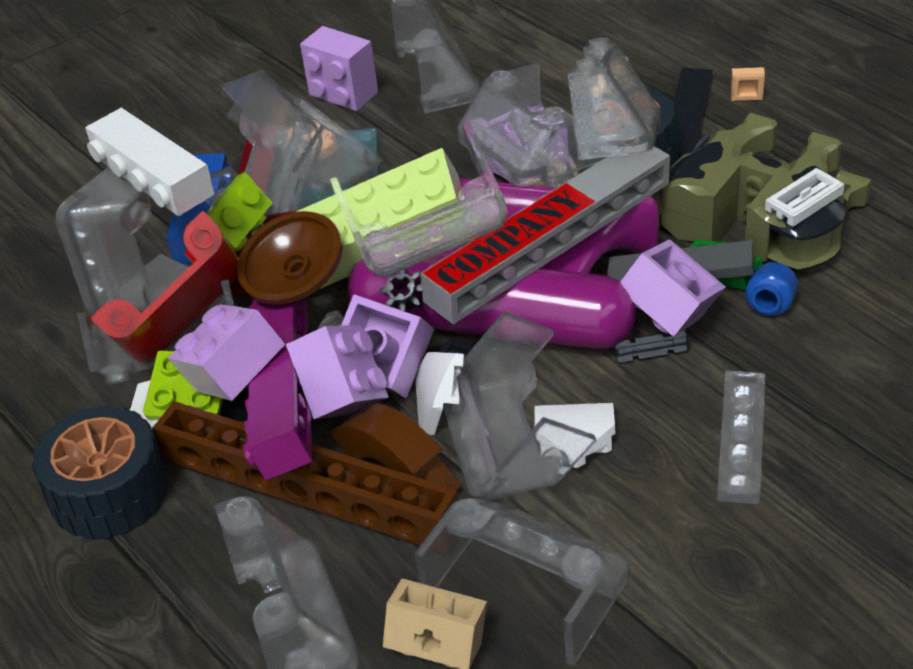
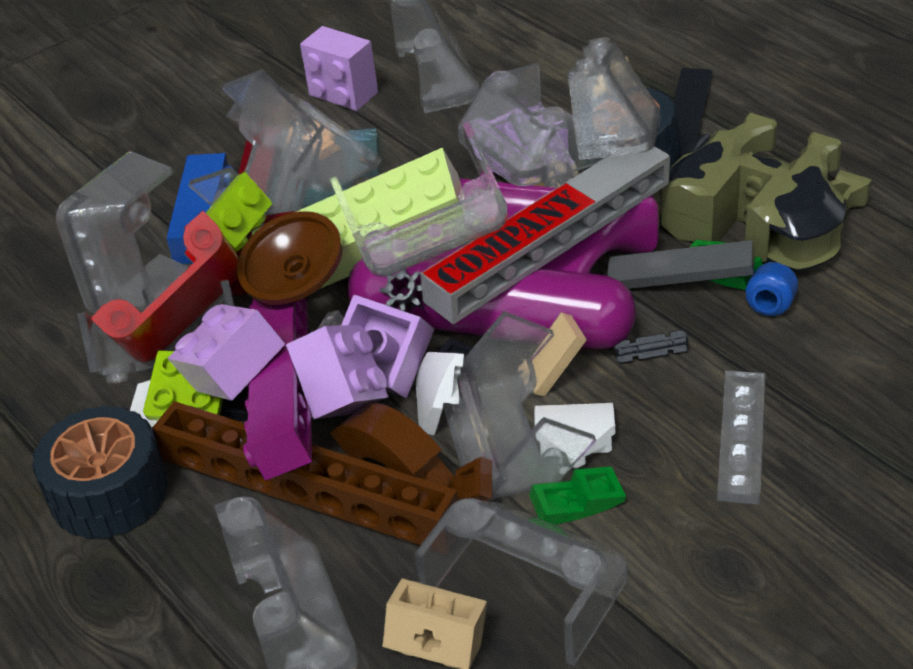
(149, 161): white brick -> none
(474, 479): none -> reddish brown tile
(557, 352): none -> tan tile
(584, 495): none -> green slope
(671, 287): lavender brick -> none
(747, 84): light nougat tile -> none
(809, 198): white tile -> none

